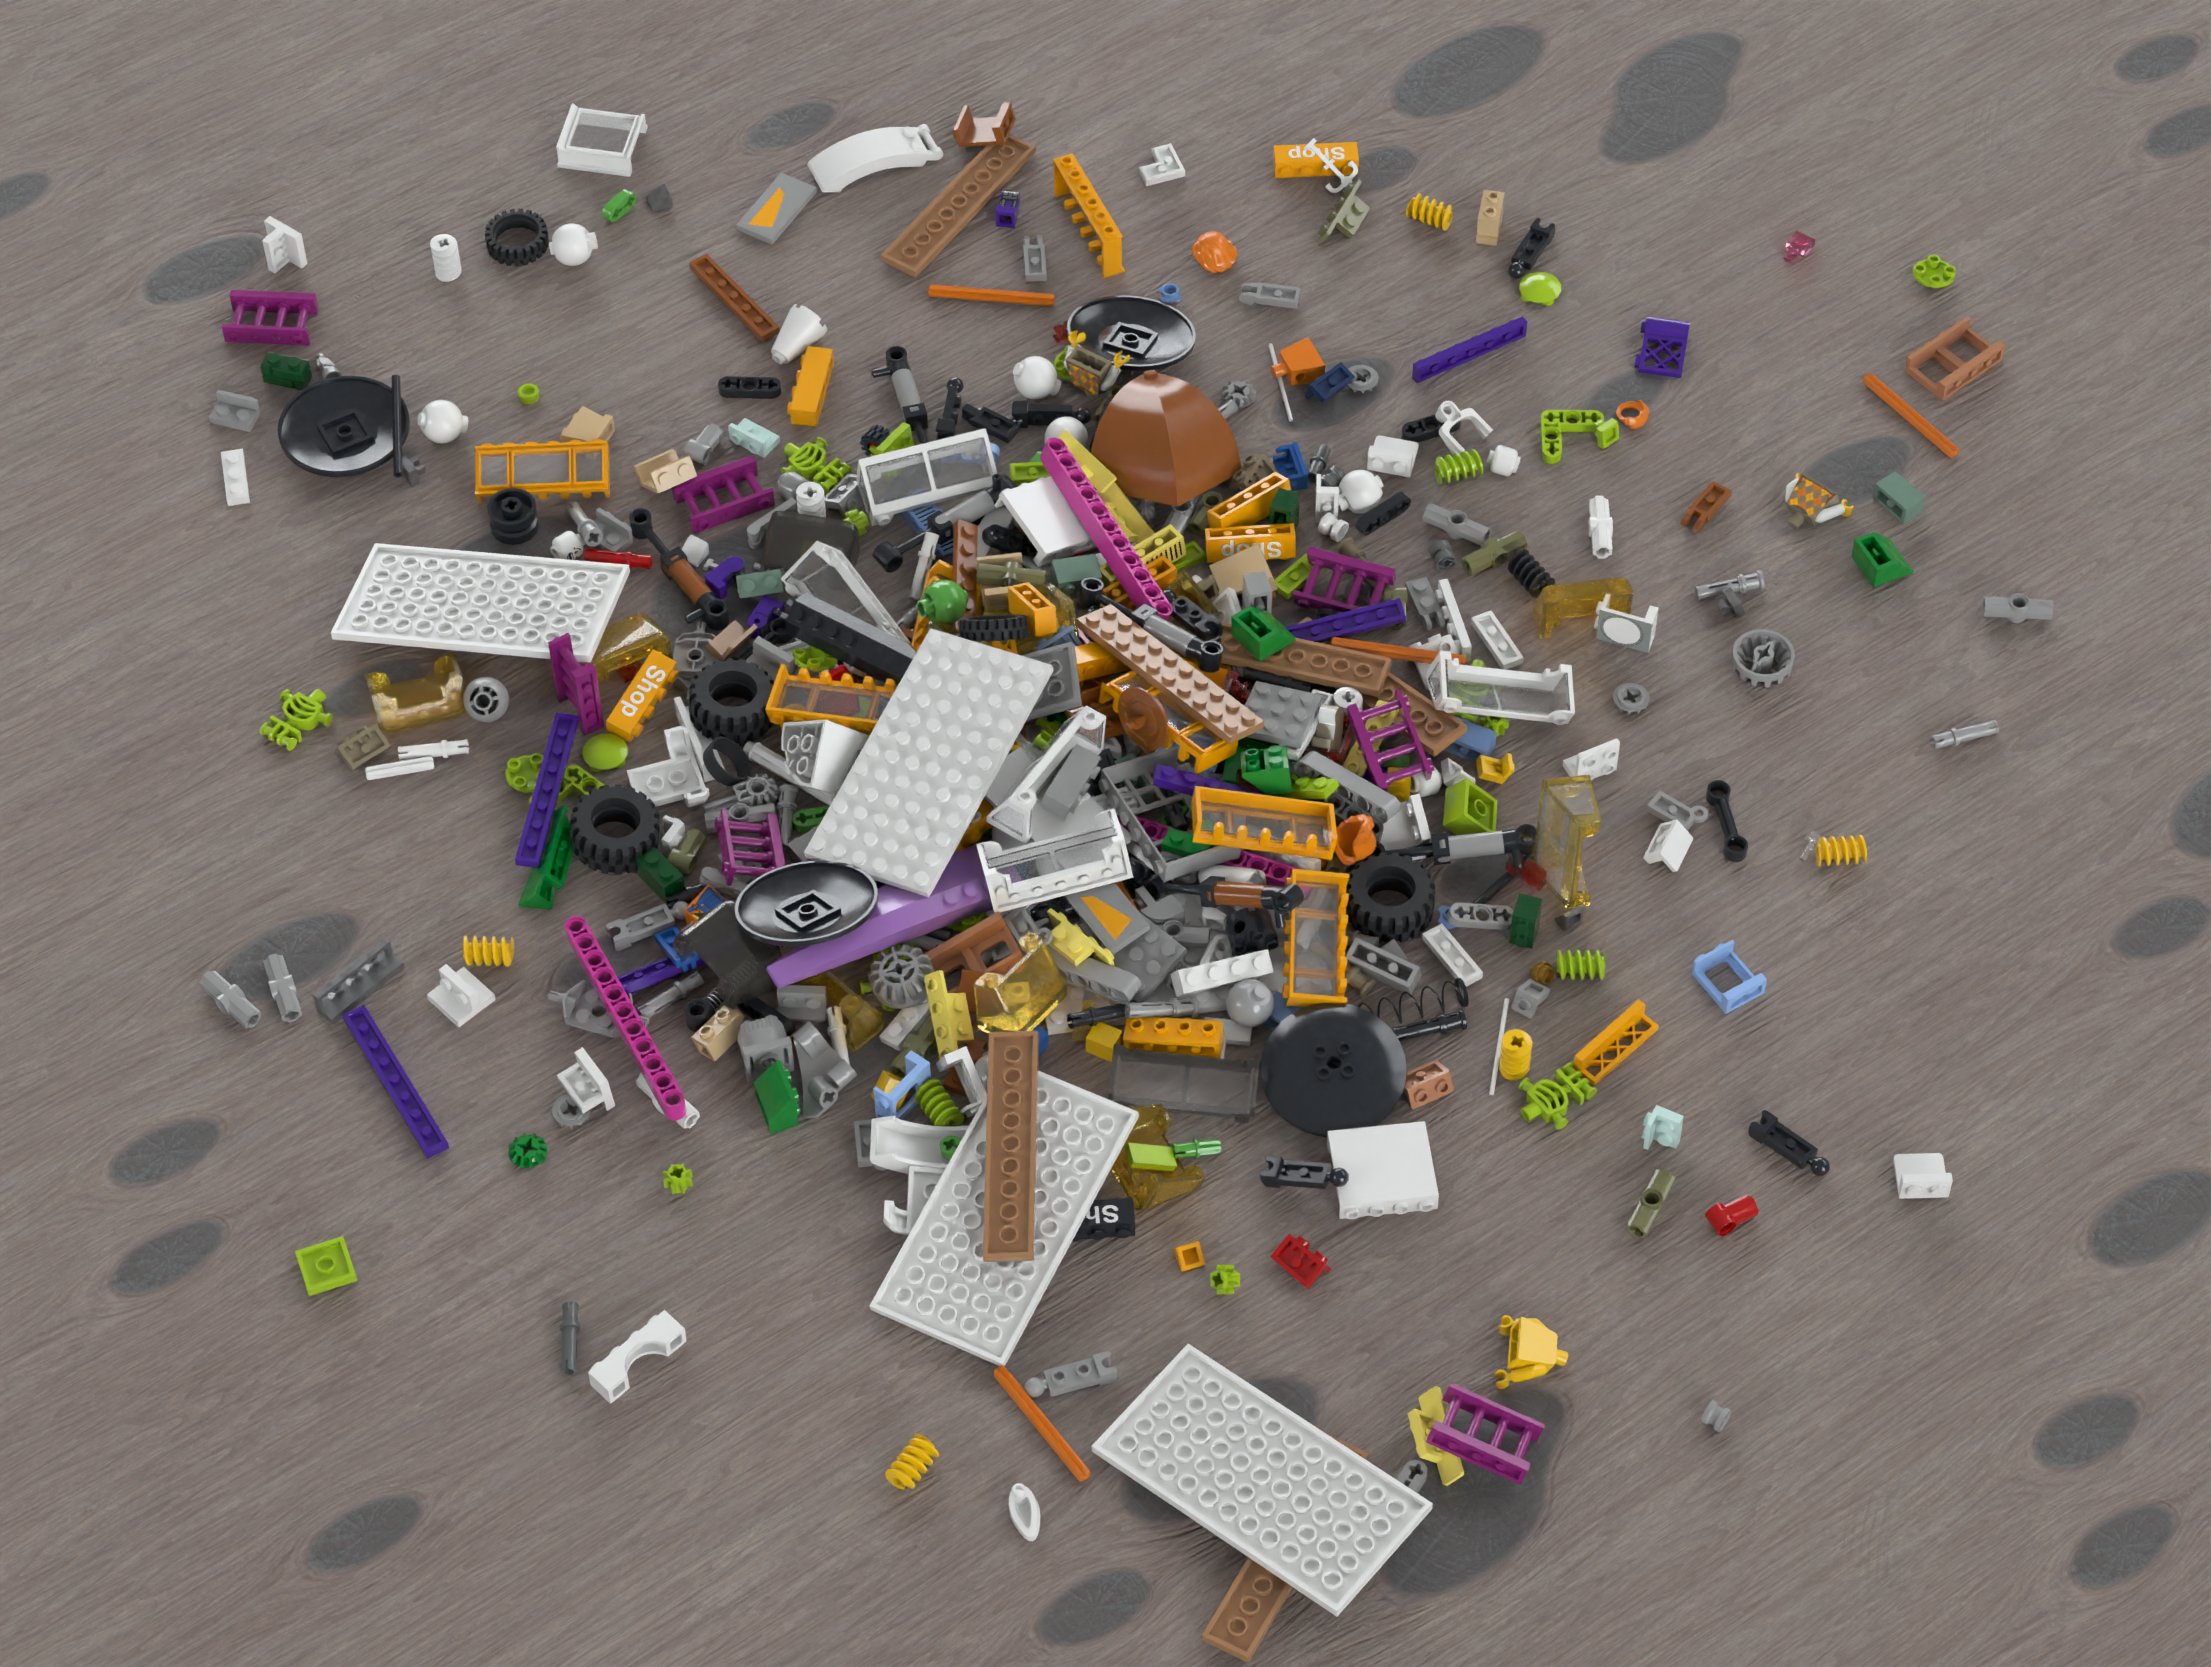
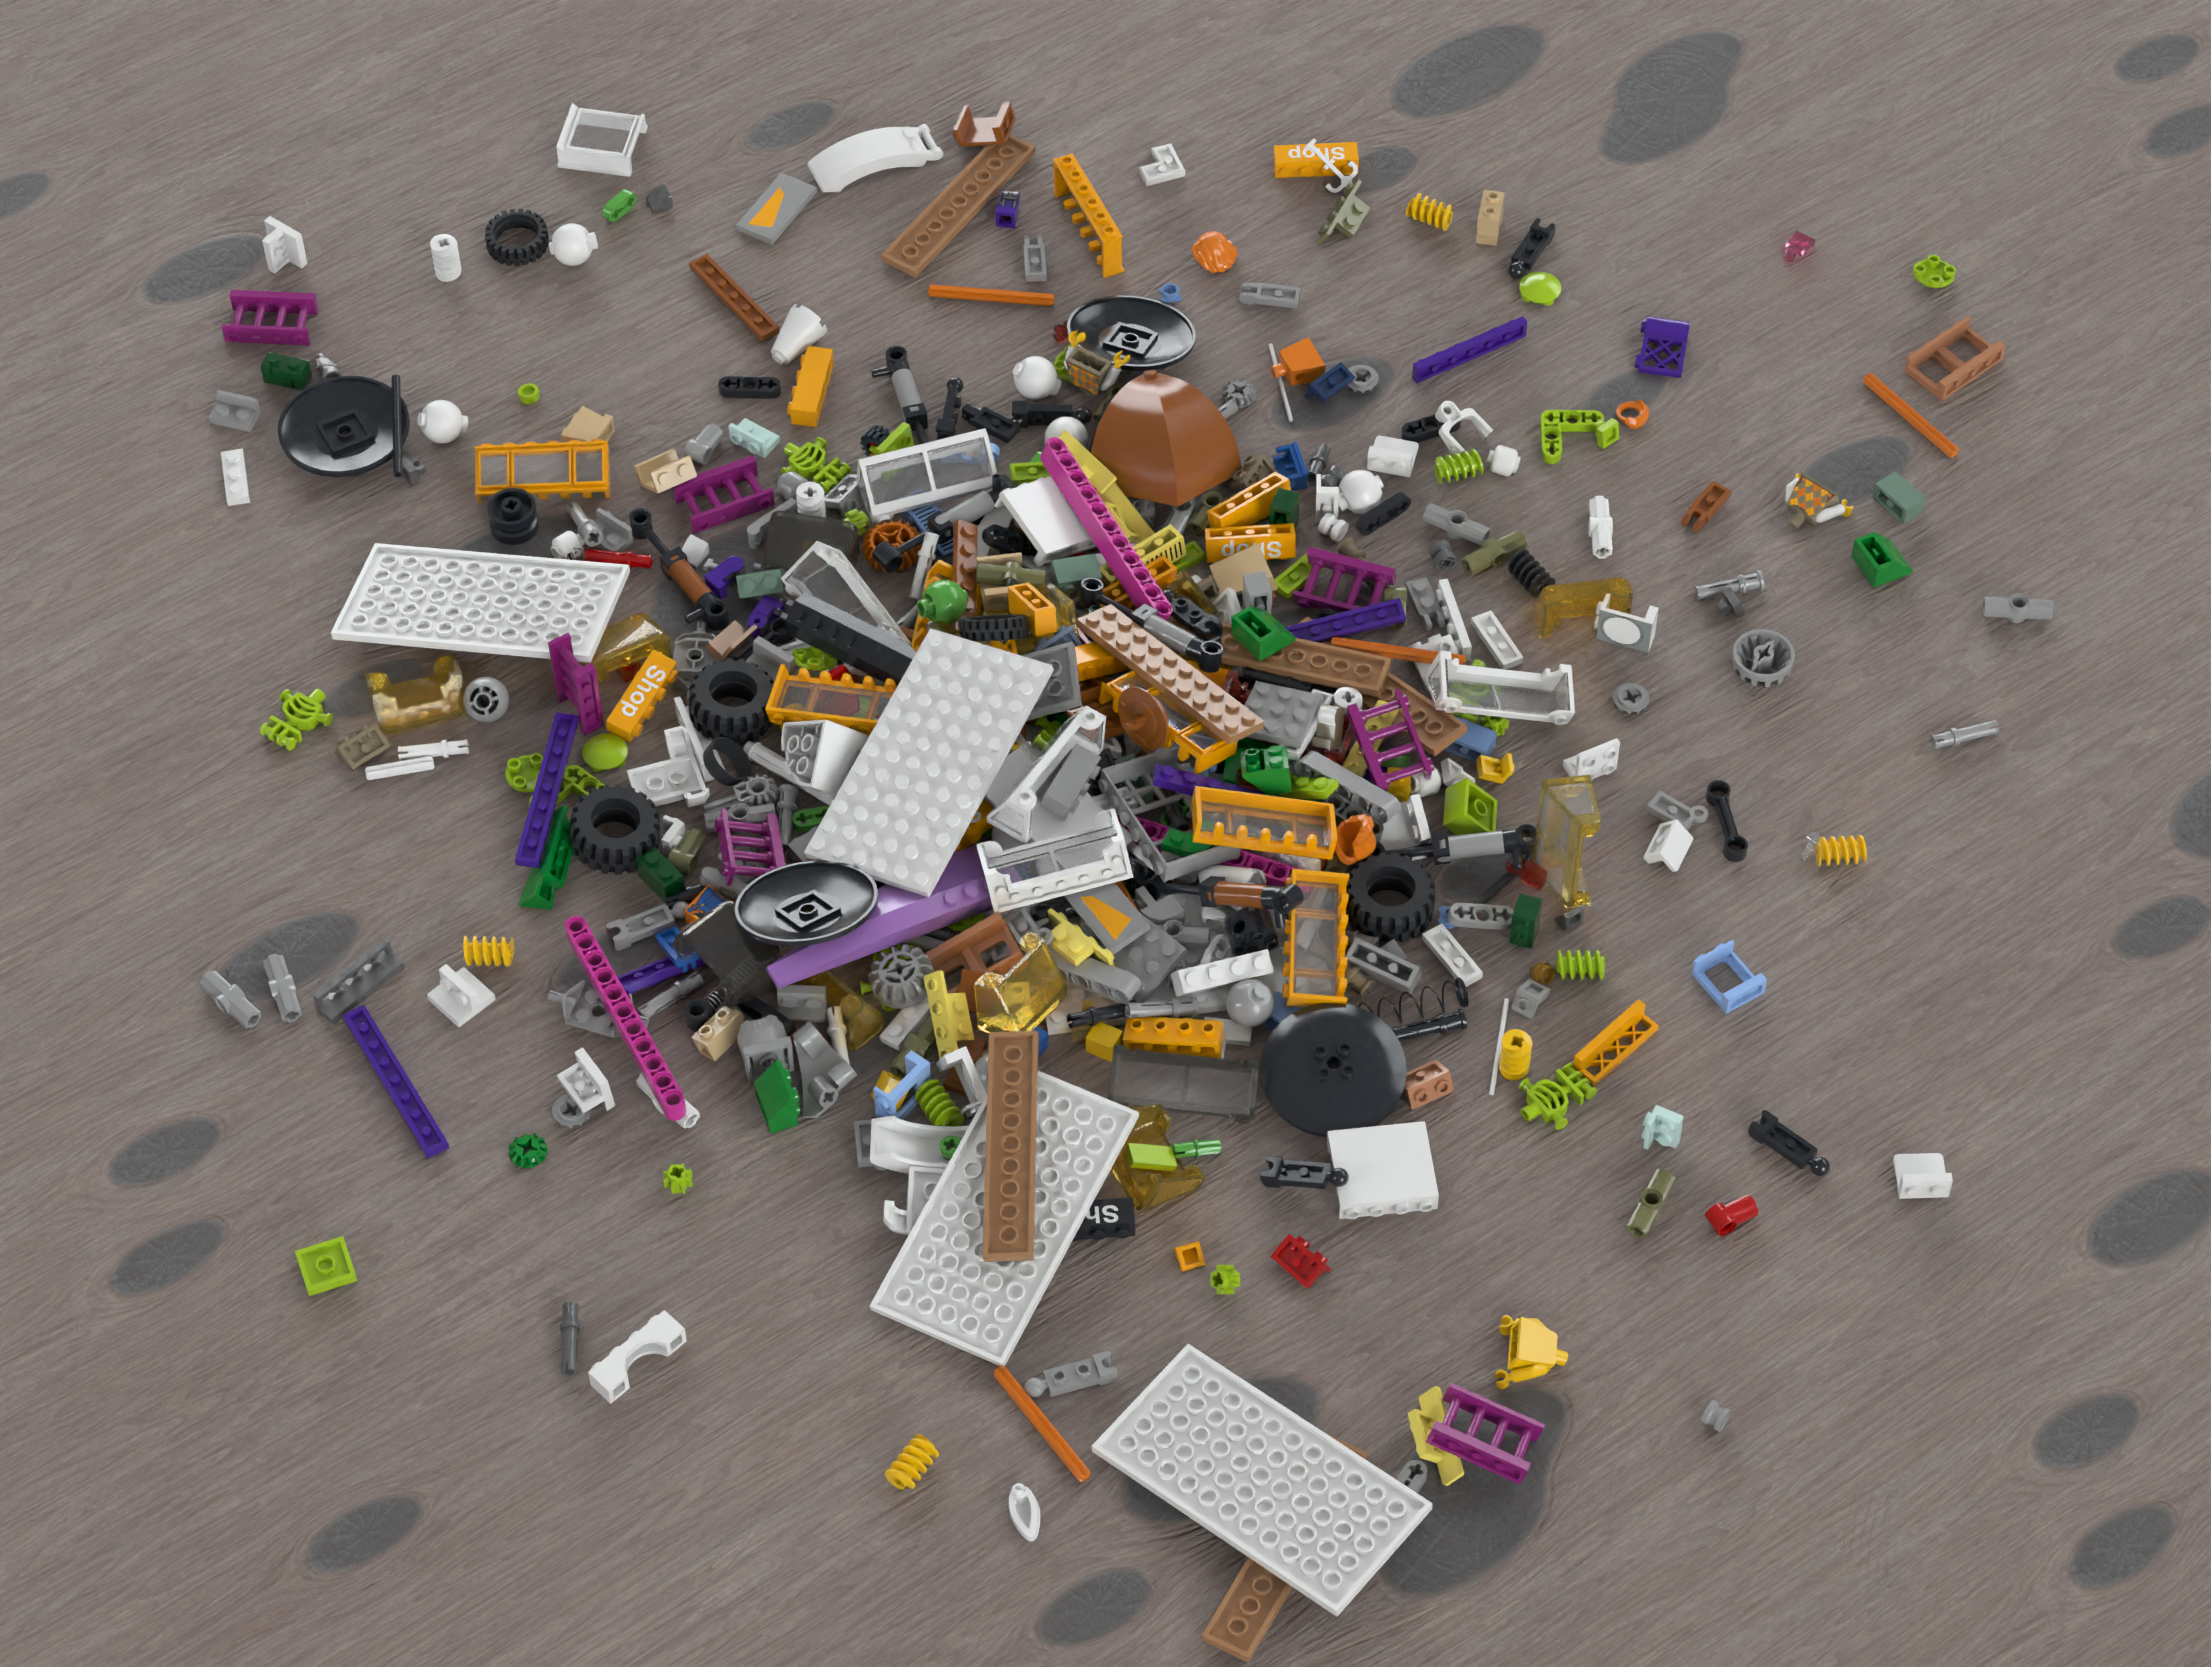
(896, 534): none -> orange gear

